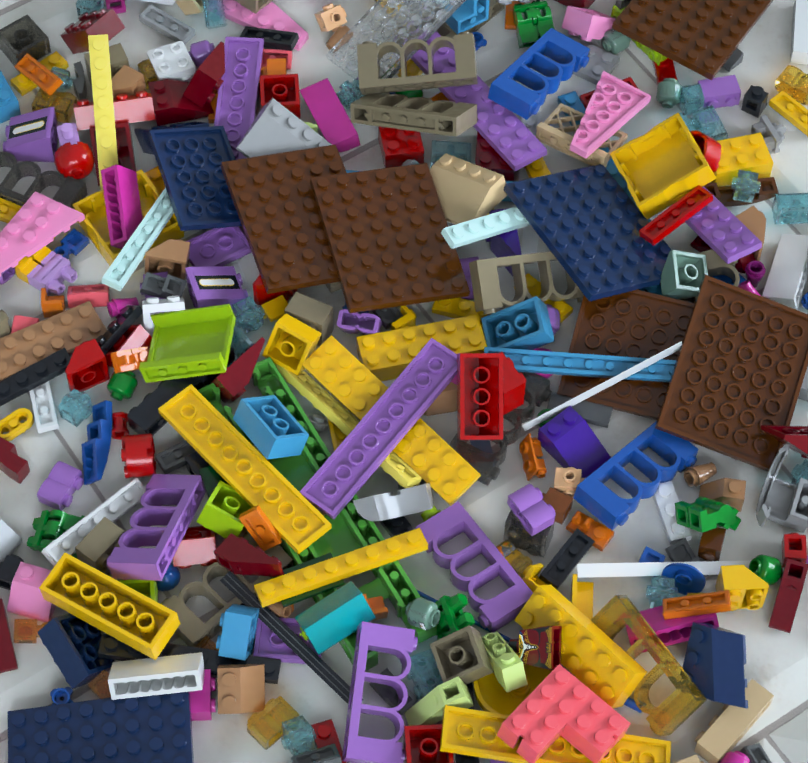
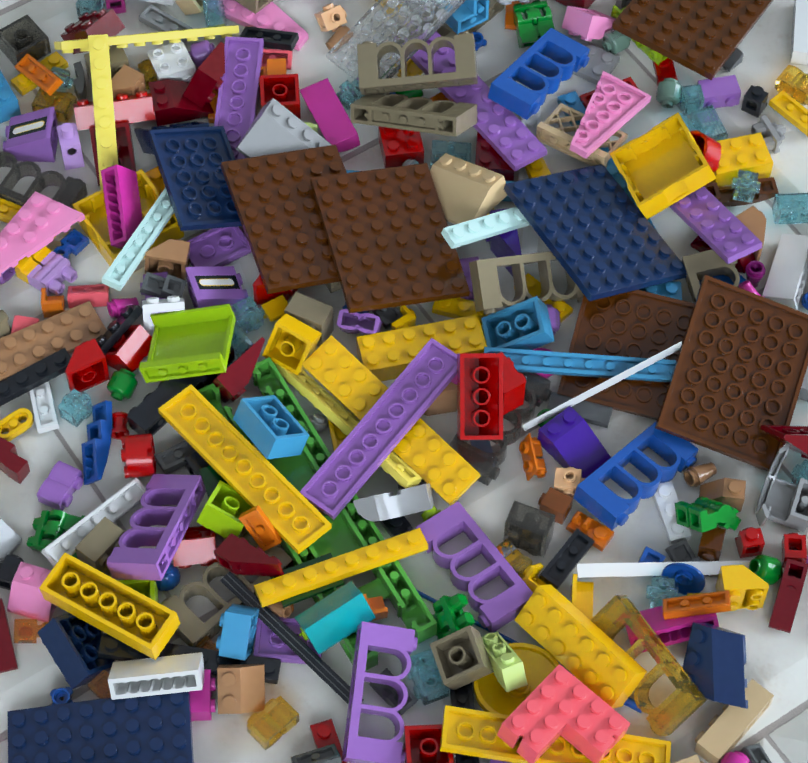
(74, 160): red cylinder -> none
(129, 359): orange plate -> none
(156, 37): none -> light yellow plate
(298, 736): clear light blue brick -> none
(423, 613): sand green head -> none
(431, 707): yellowish green slope -> none
(531, 509): medium lavender brick -> none
(539, 646): dark red torso -> none
(676, 215): red plate -> none
(683, 274): sand green slope -> none
(750, 538): none -> red brick

